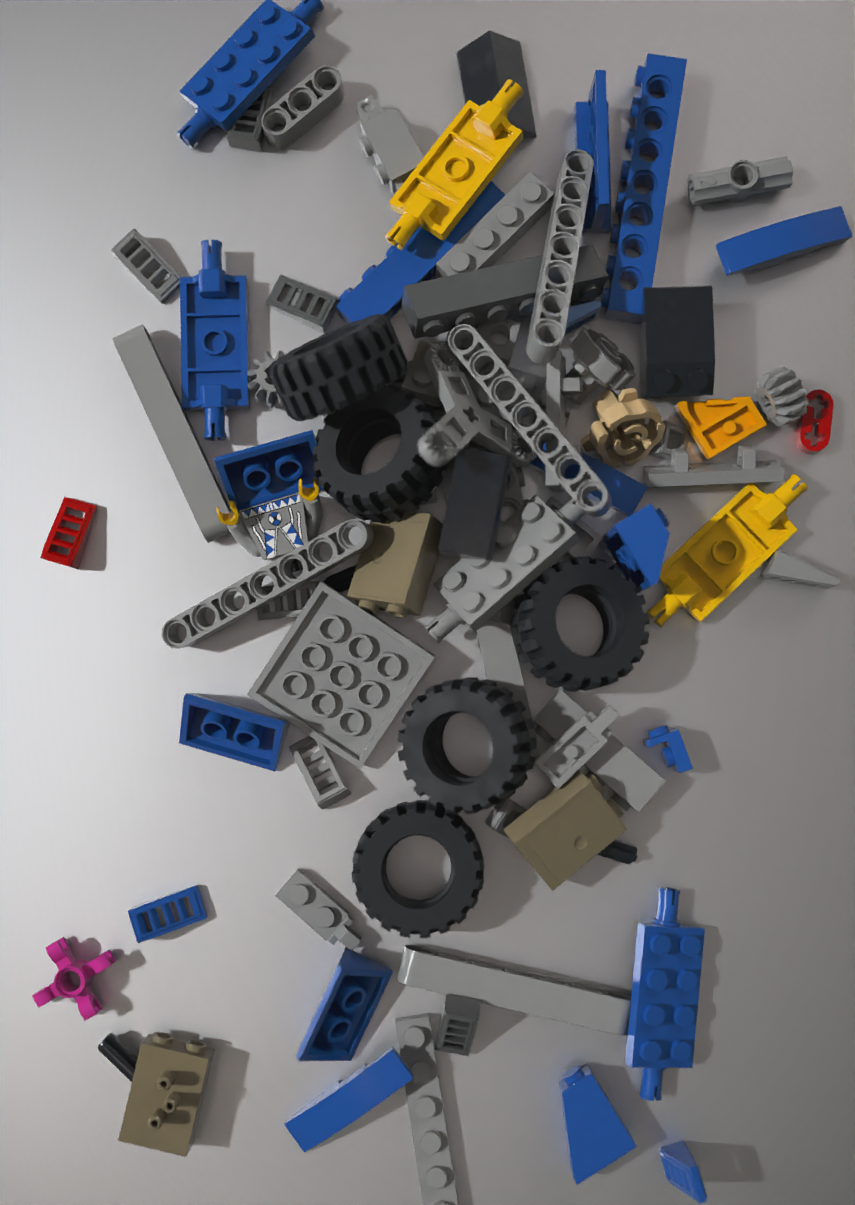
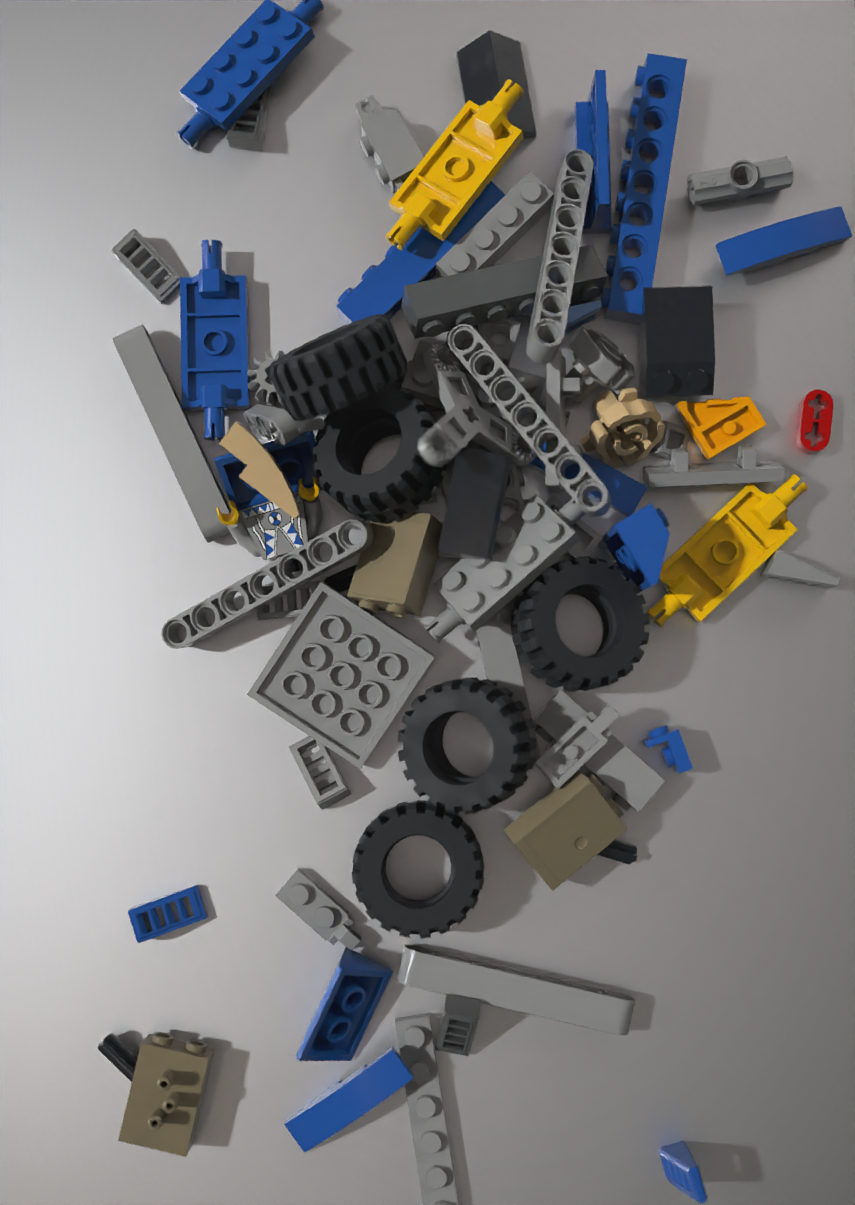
(81, 536): red slope -> none
(87, 1001): dark pink pin -> none
(232, 731): blue slope -> none
(262, 469): none -> tan slope
(271, 424): none -> light grey beam
(306, 92): light grey beam -> none
(325, 315): dark grey slope -> none
(503, 815): light grey slope -> none
(591, 1124): blue slope -> none
(664, 995): blue plate -> none
(781, 396): light grey gear -> none

